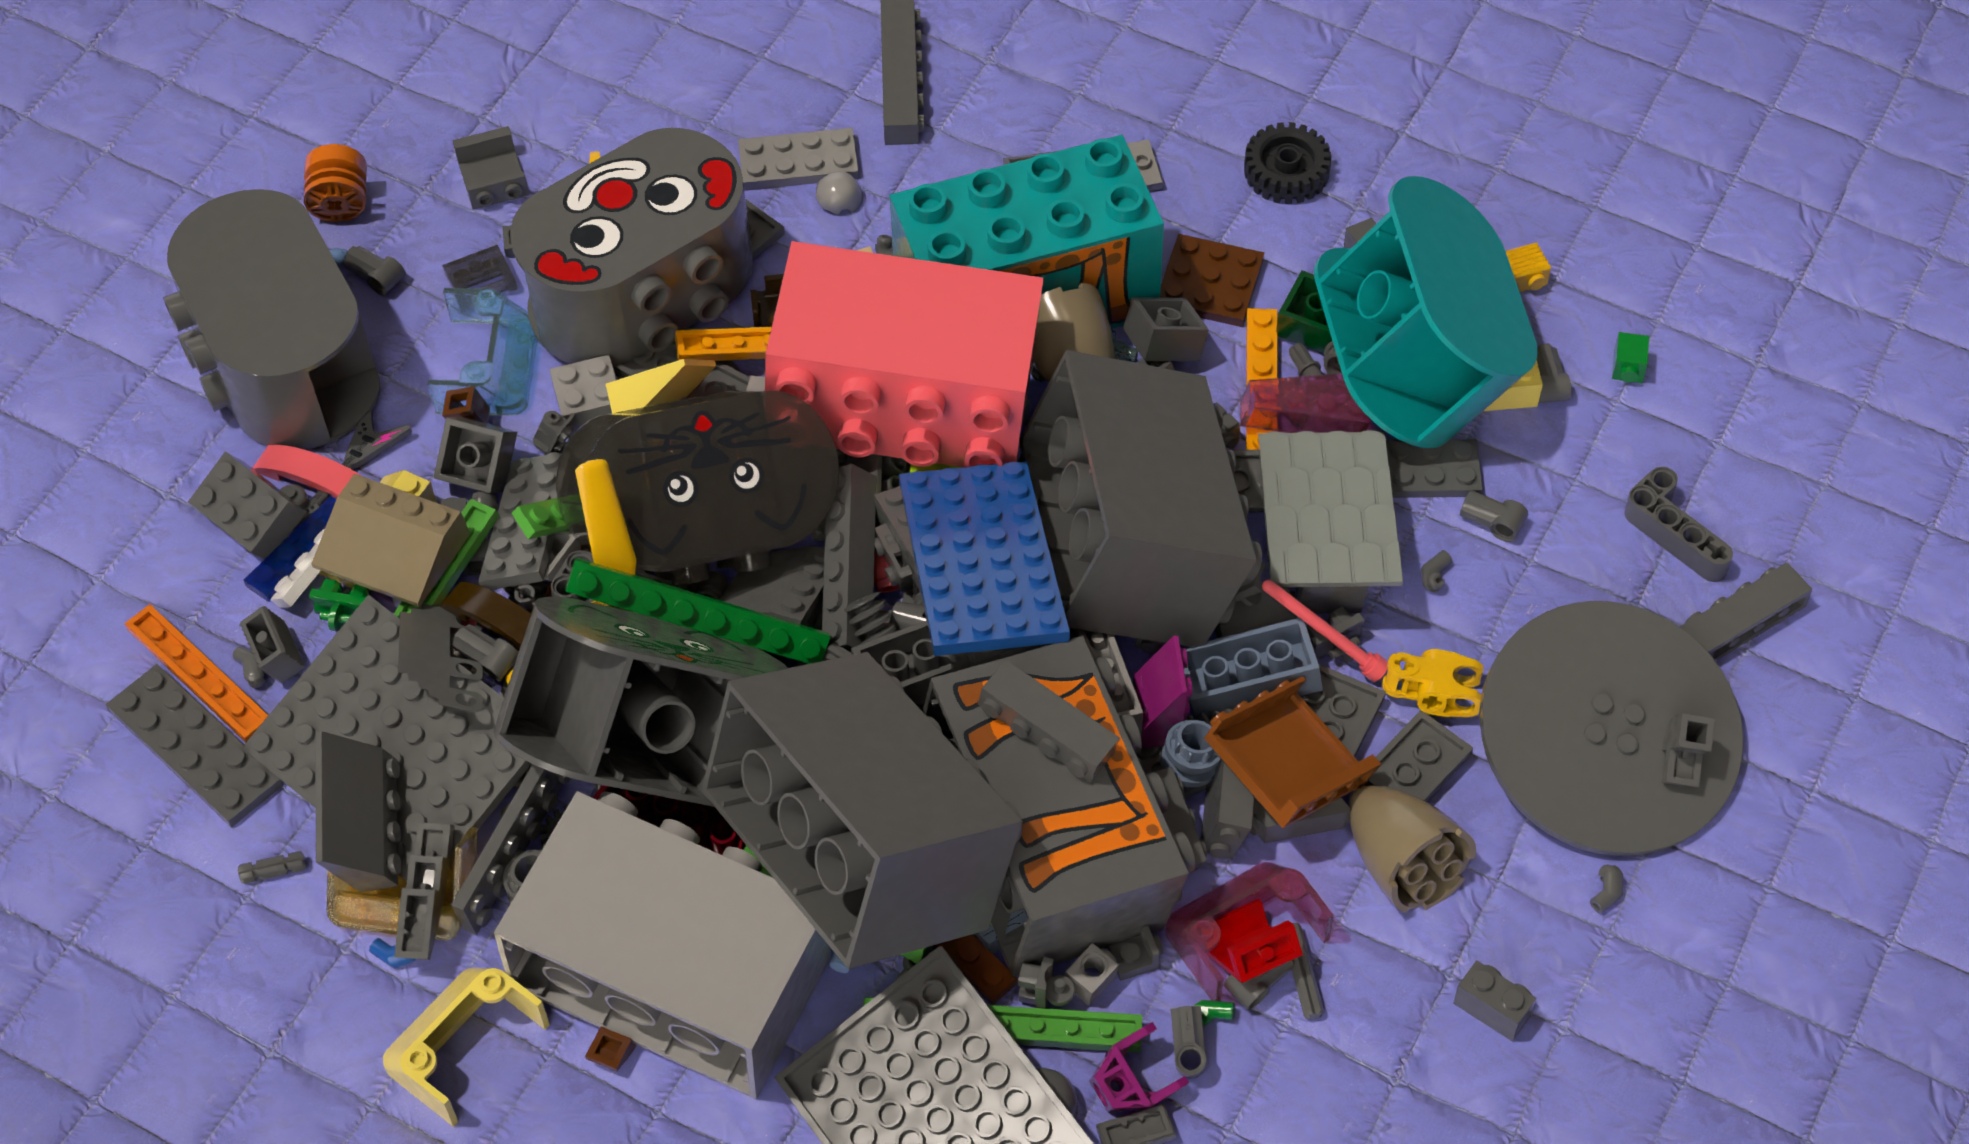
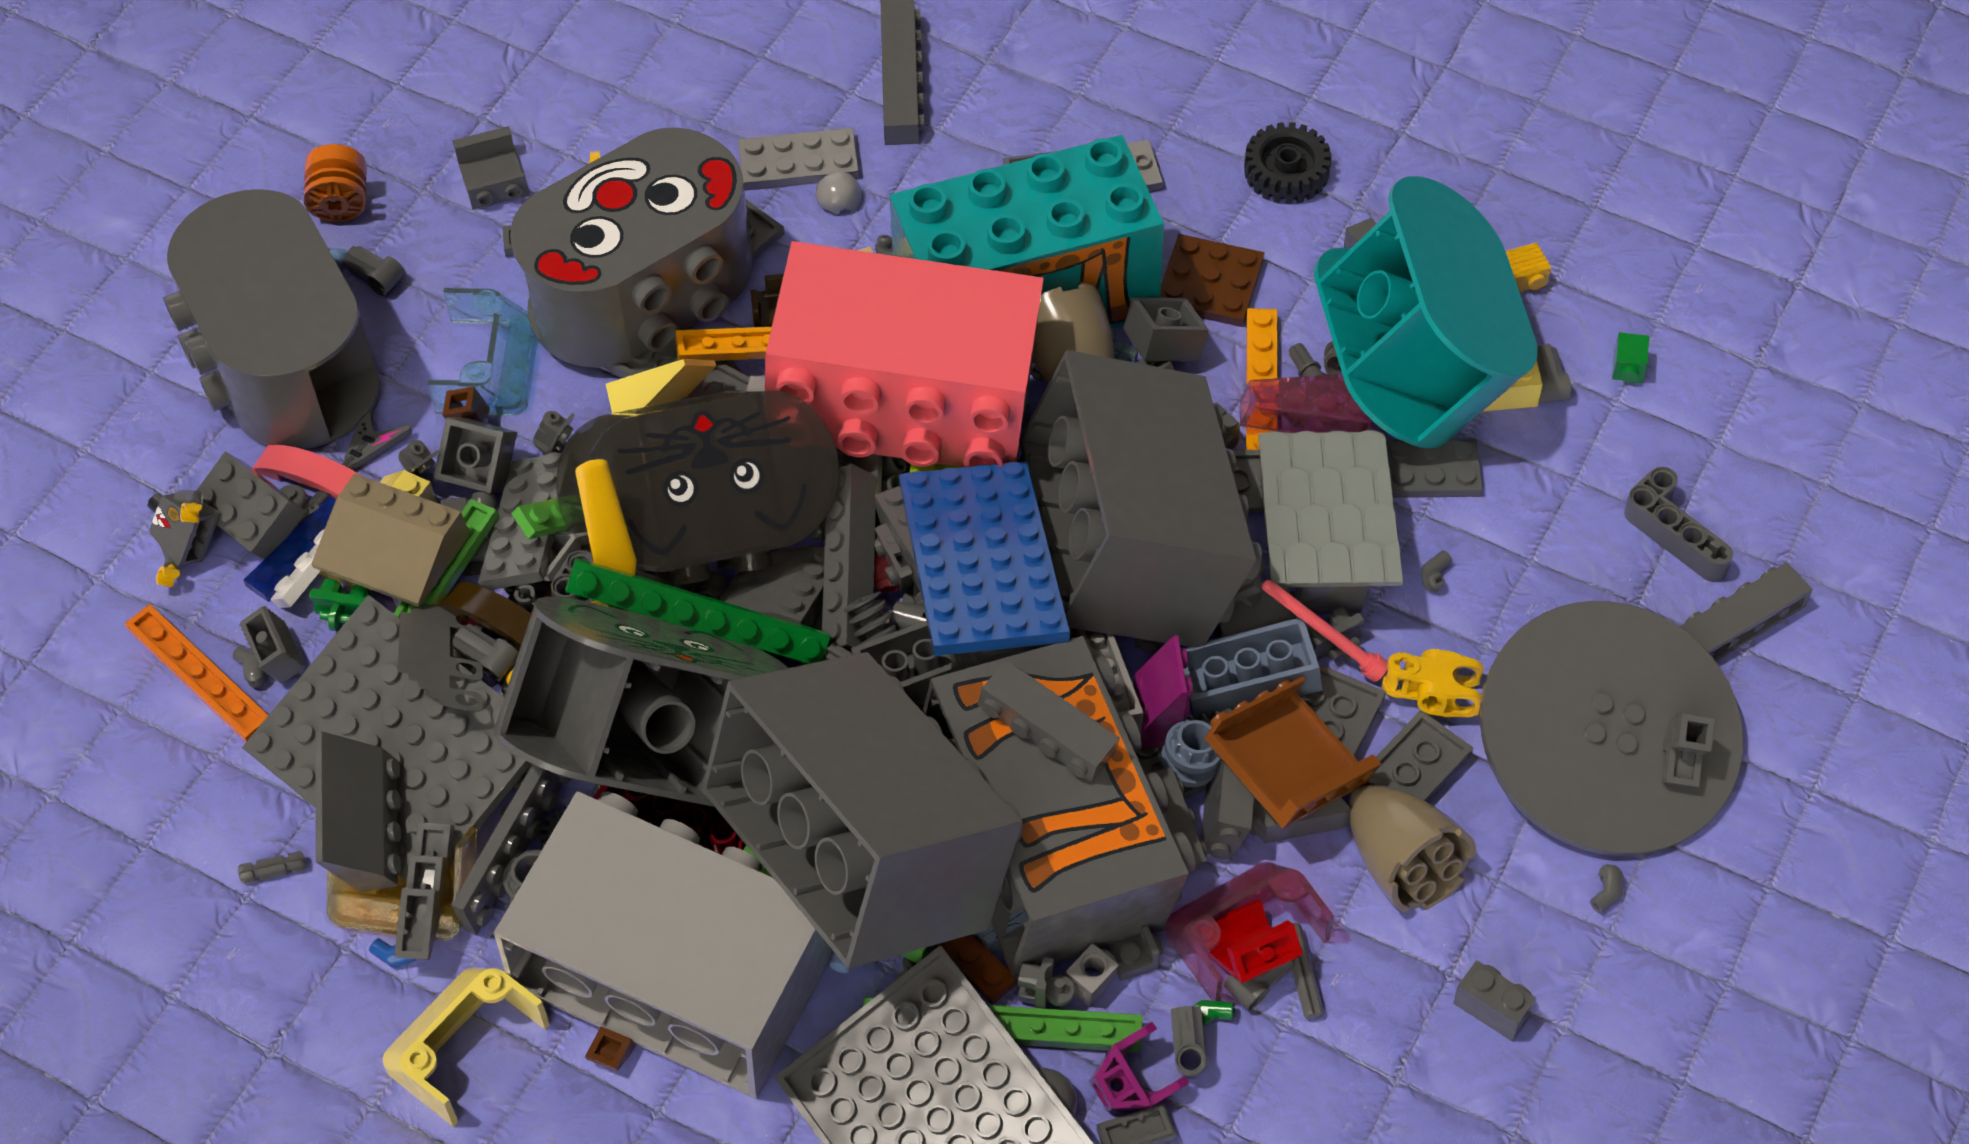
(182, 530): none -> dark grey torso
(193, 745): dark grey plate -> none
(416, 457): none -> dark grey hinge
(481, 268): clear smoke plate -> none
(582, 389): light grey brick -> none
(1303, 316): dark green brick -> none
(1502, 518): dark grey piece -> none

